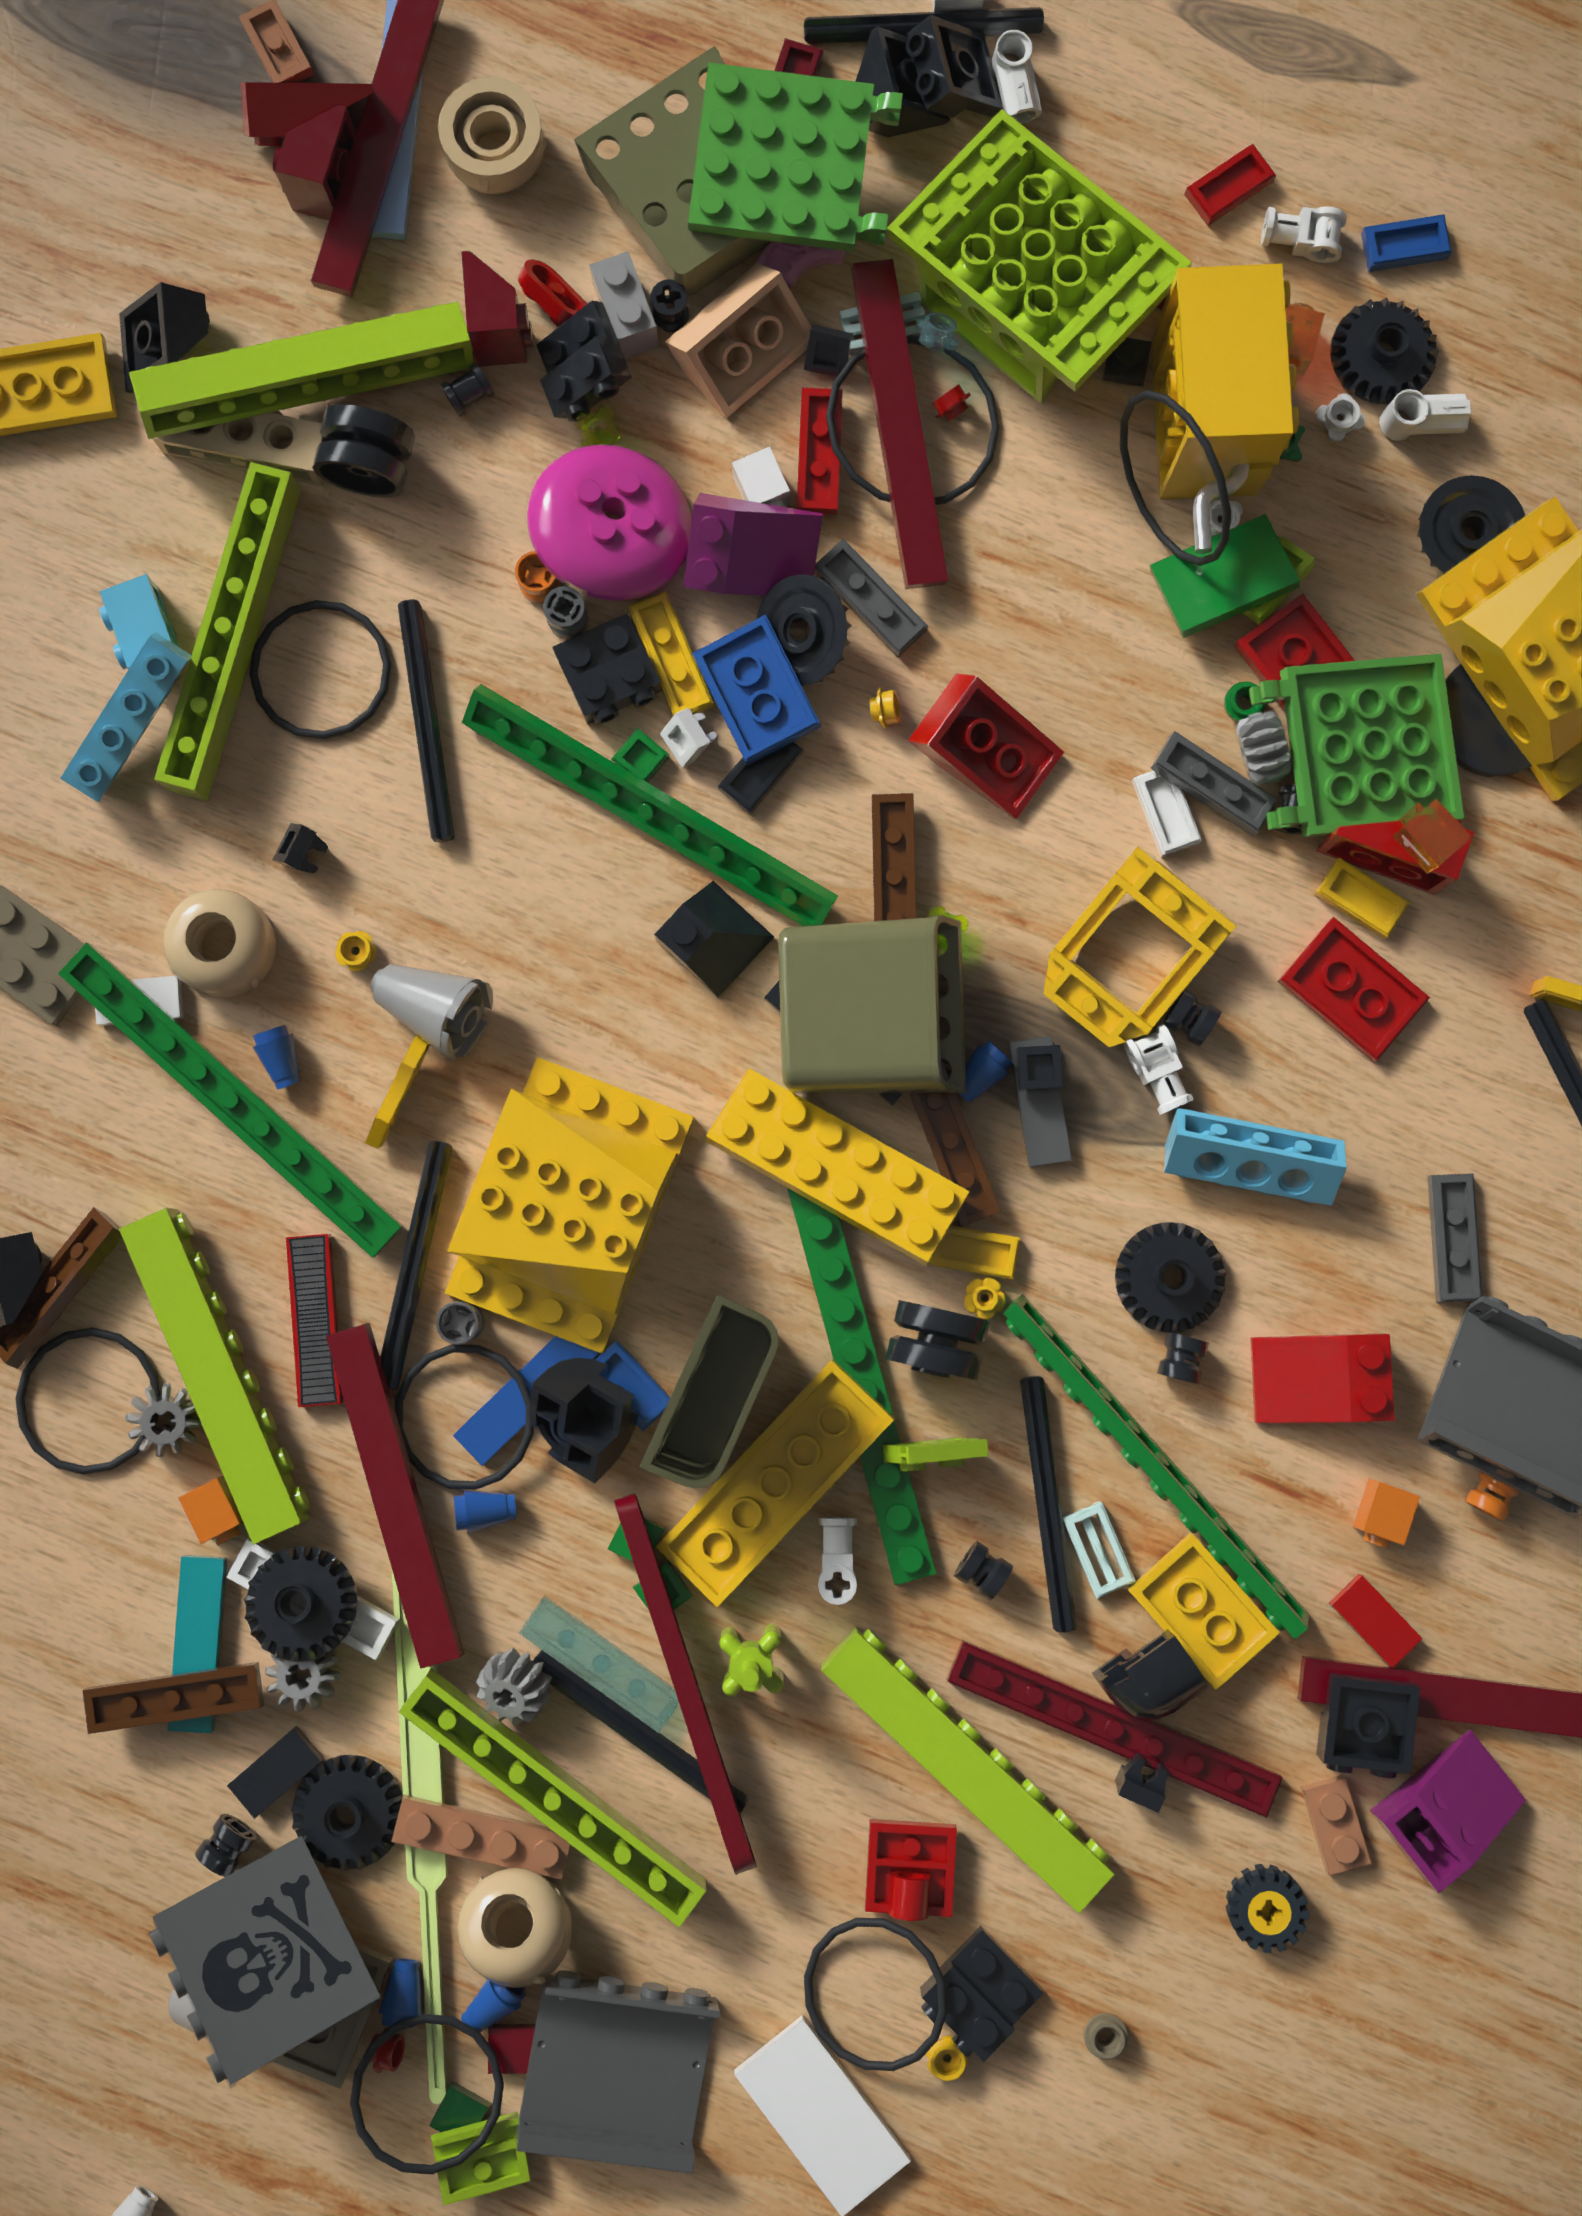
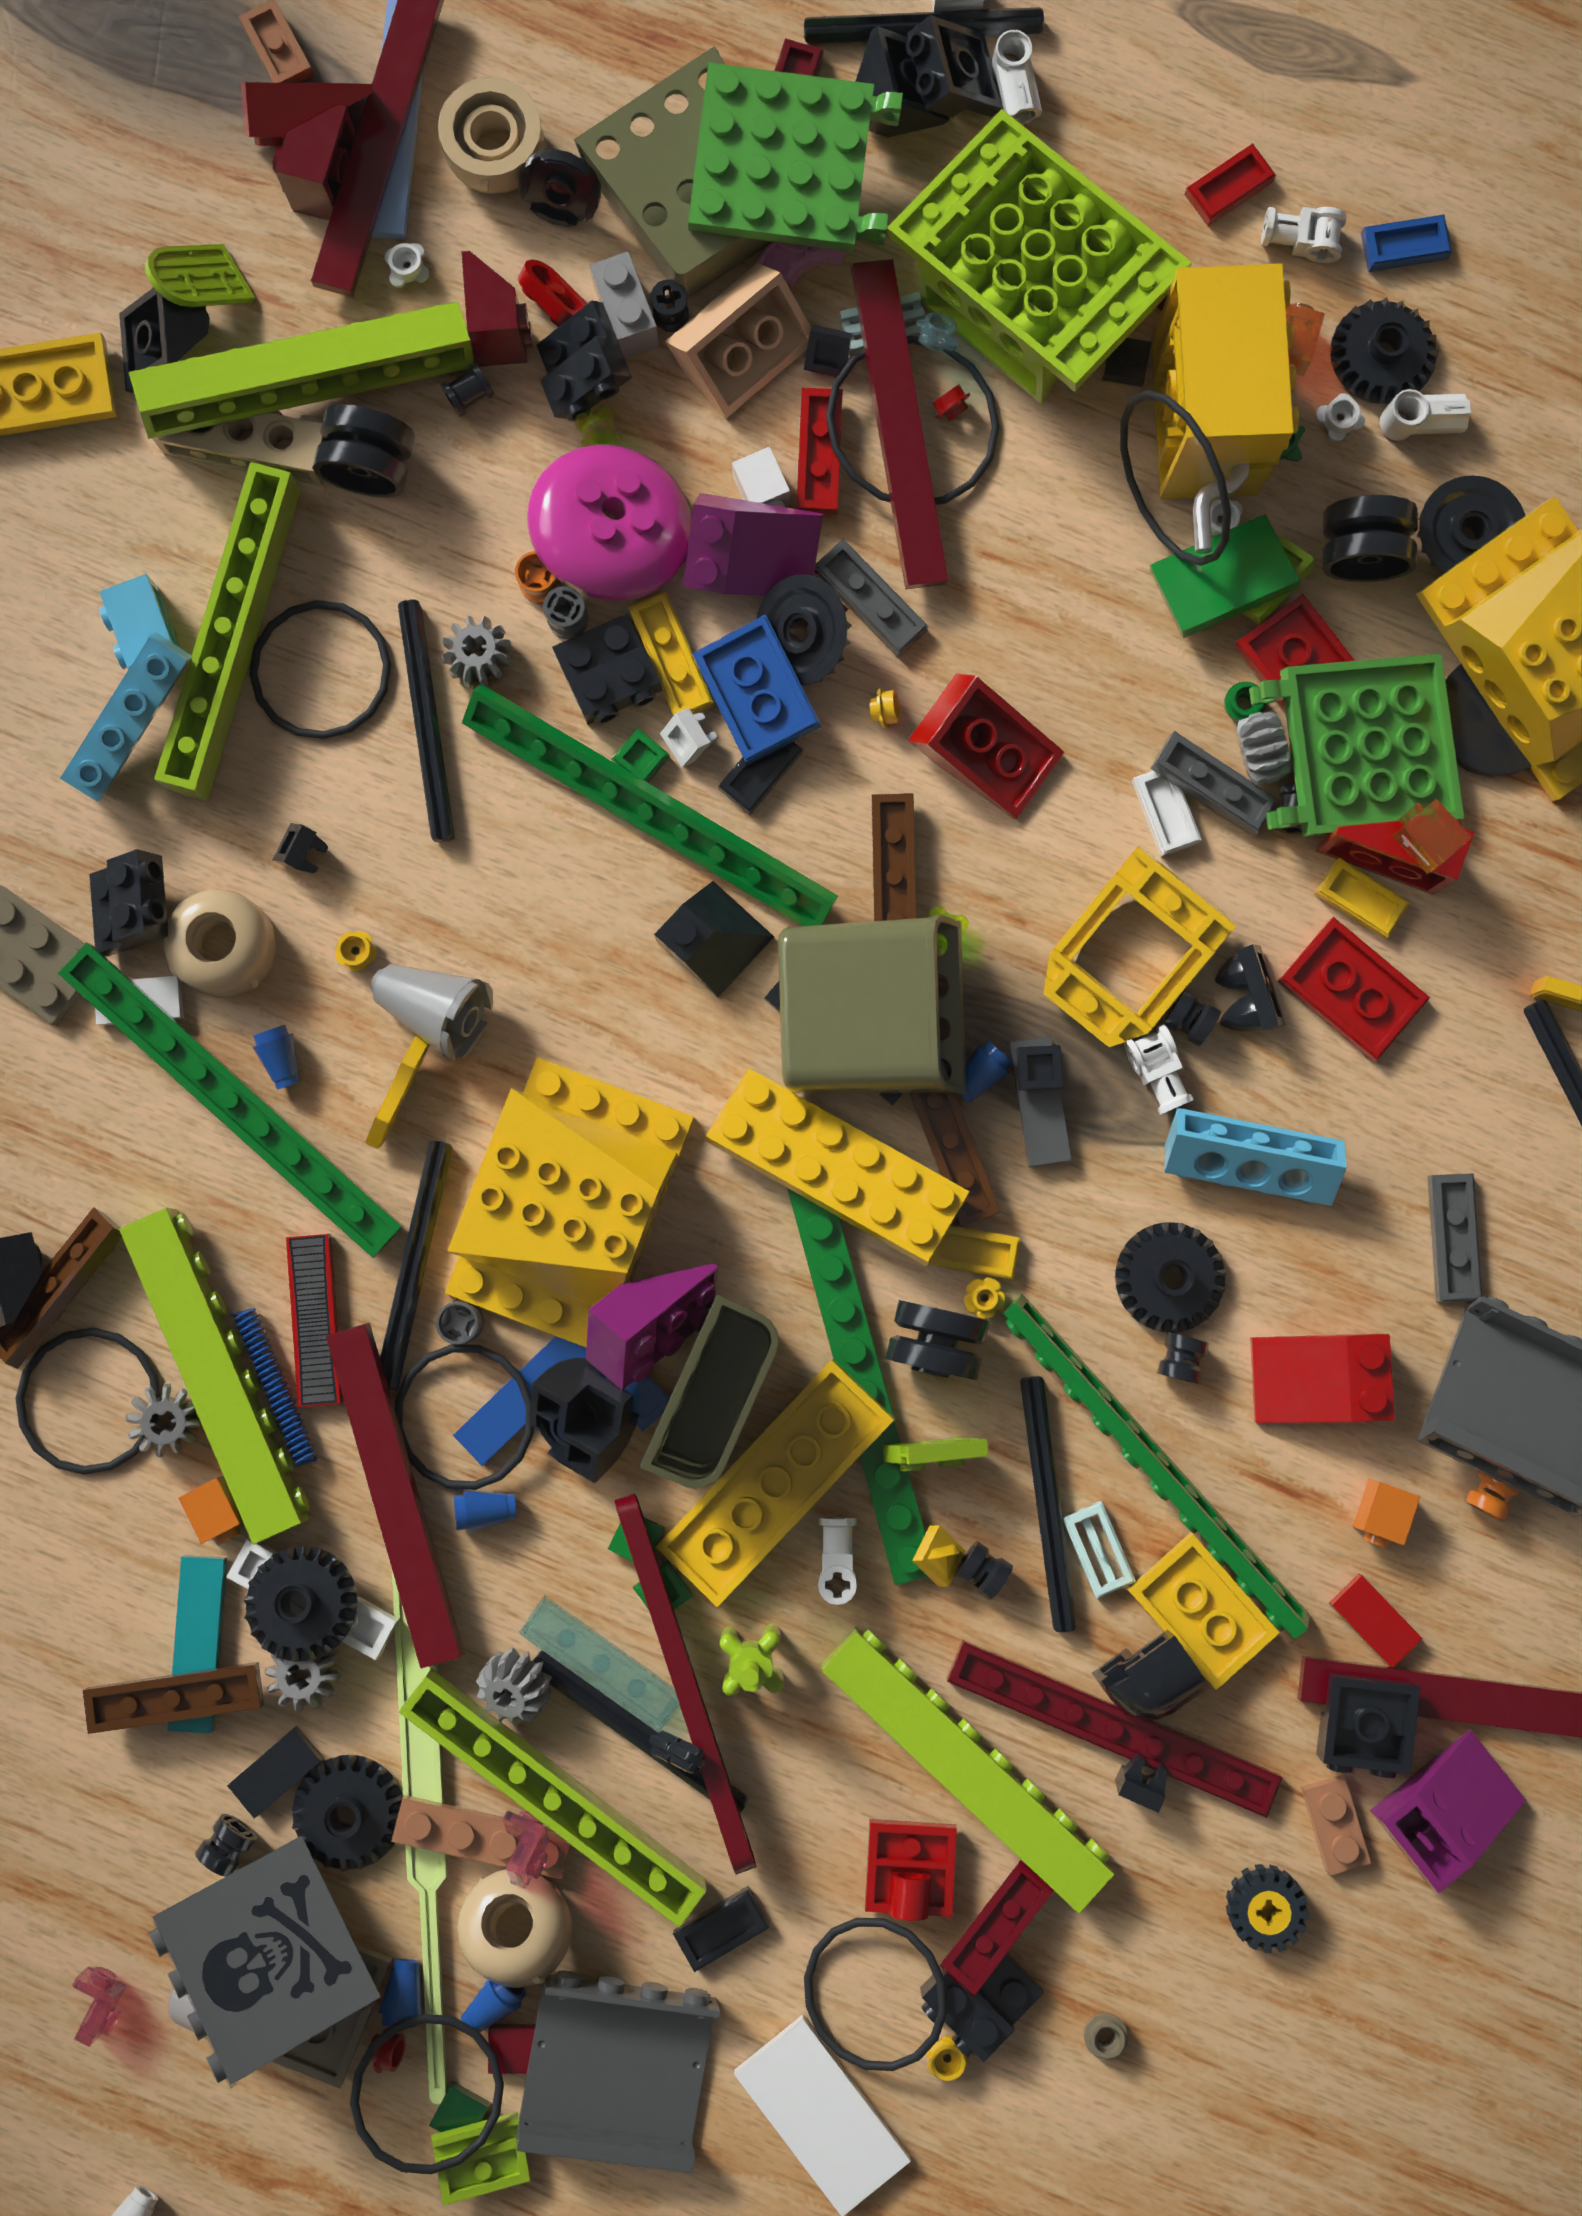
(102, 2014): none -> clear pink bracket
(128, 902): none -> black plate
(197, 276): none -> lime window
(286, 1421): none -> blue piece
(405, 253): none -> white plate
(483, 638): none -> light grey gear
(529, 1854): none -> clear pink bracket
(560, 187): none -> black tile
(647, 1321): none -> magenta slope
(677, 1751): none -> black piece
(721, 1929): none -> black tile
(939, 1556): none -> yellow tile
(996, 1928): none -> dark red plate
(1261, 1007): none -> black tile
(1370, 538): none -> black wheel

